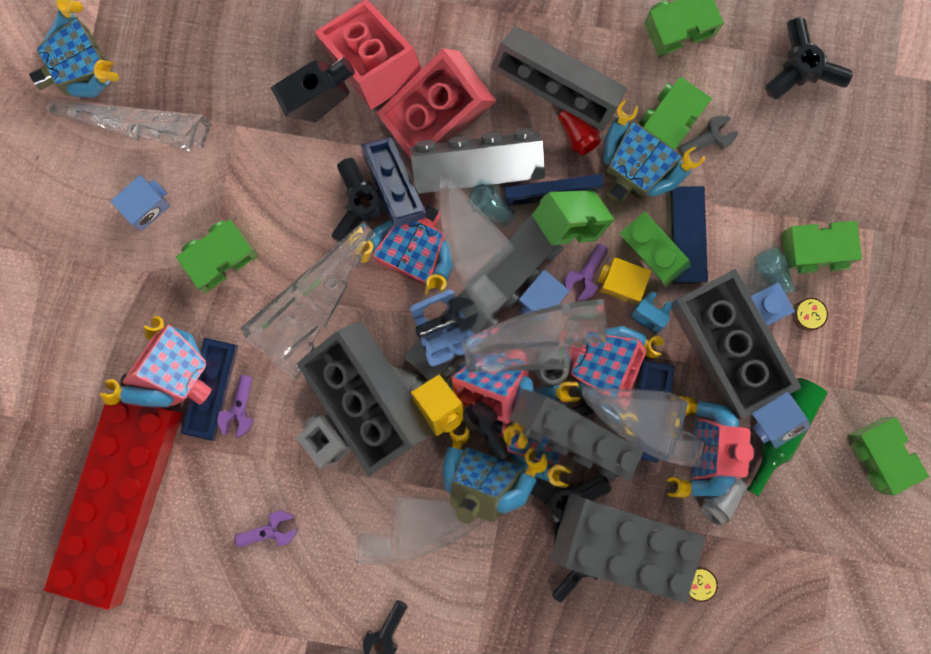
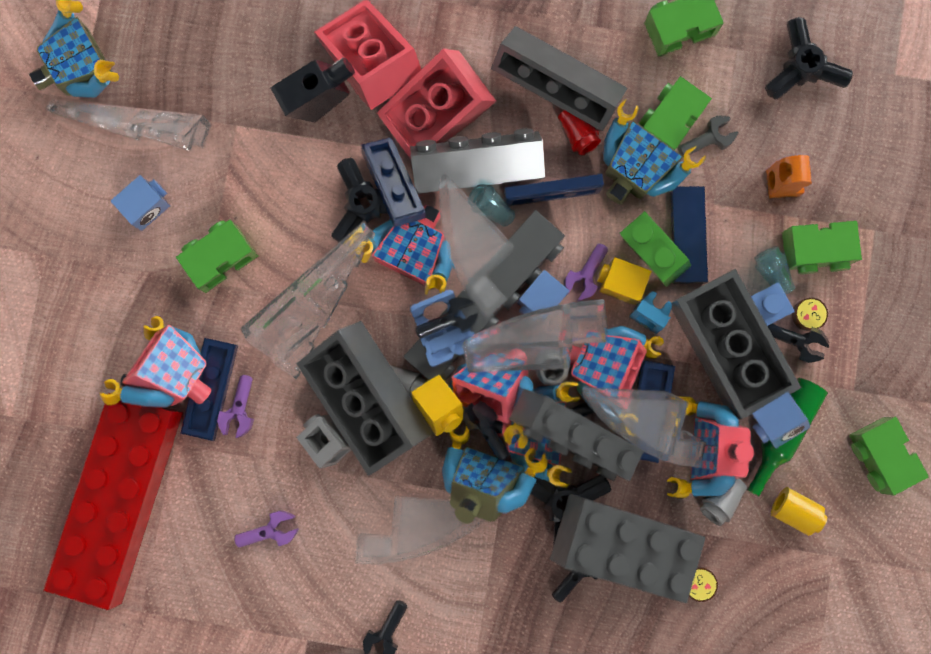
(572, 216): bright green brick -> none
(789, 176): none -> orange leg
(799, 512): none -> yellow brick
(802, 341): none -> black bar

